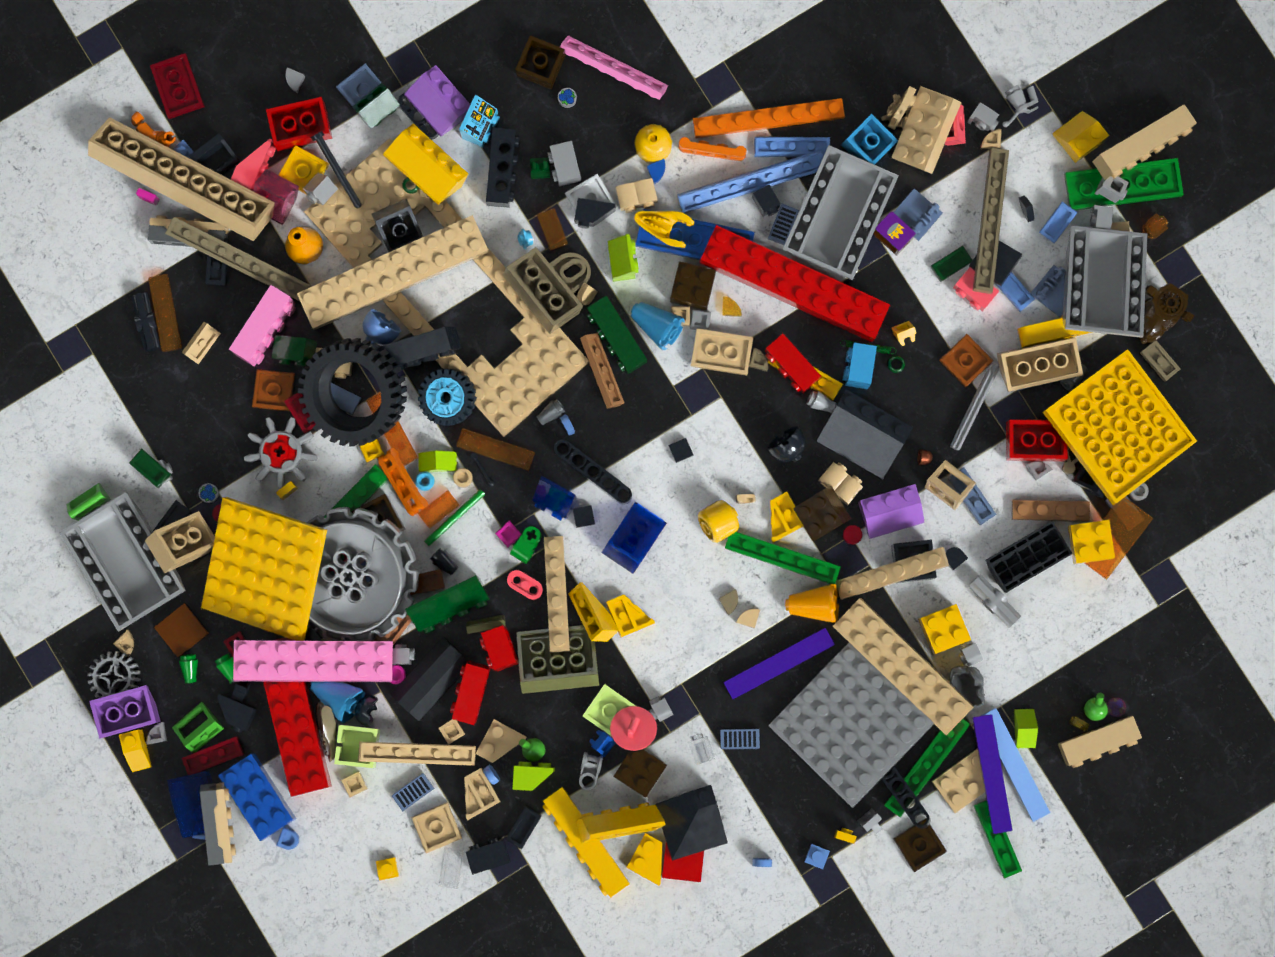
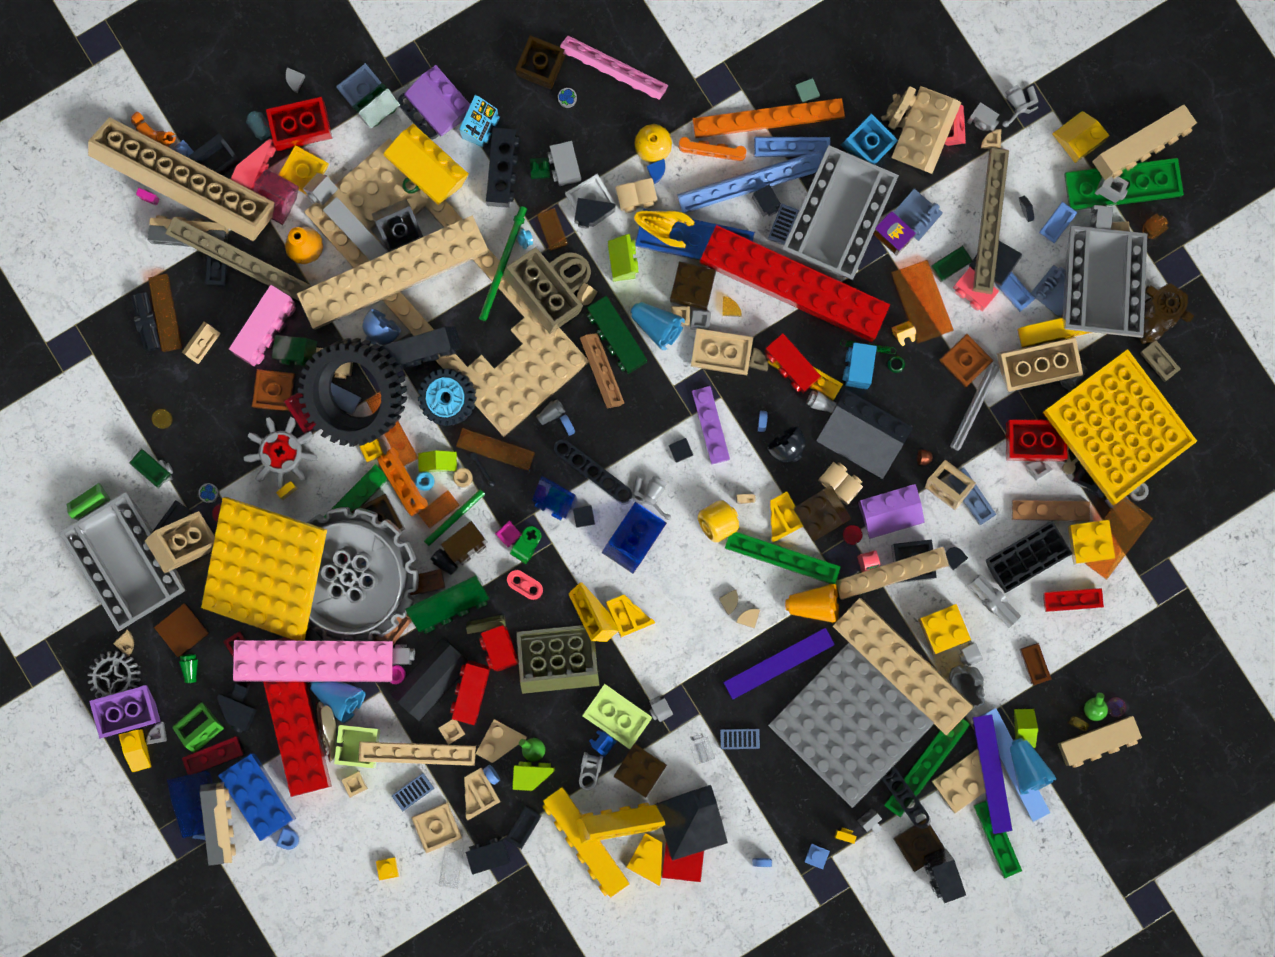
(161, 418): none -> clear yellow tile
(177, 86): dark red plate -> none
(226, 665): green cone -> none
(258, 125): none -> clear light blue brick
(336, 168): black bar -> none
(354, 229): none -> light grey tile
(364, 709): black hair -> none
(464, 544): none -> dark brown brick
(518, 220): none -> green bar
(556, 594): tan plate -> none
(633, 728): coral shield -> none
(654, 490): none -> light grey piece
(710, 425): none -> medium lavender plate
(762, 421): none -> medium blue tile
(807, 91): none -> sand green tile
(868, 561): none -> coral leg
(922, 301): none -> clear orange tile
(944, 876): none -> black brick
(1029, 767): none -> dark azure cone
(1035, 664): none -> reddish brown tile
(1073, 600): none -> red plate

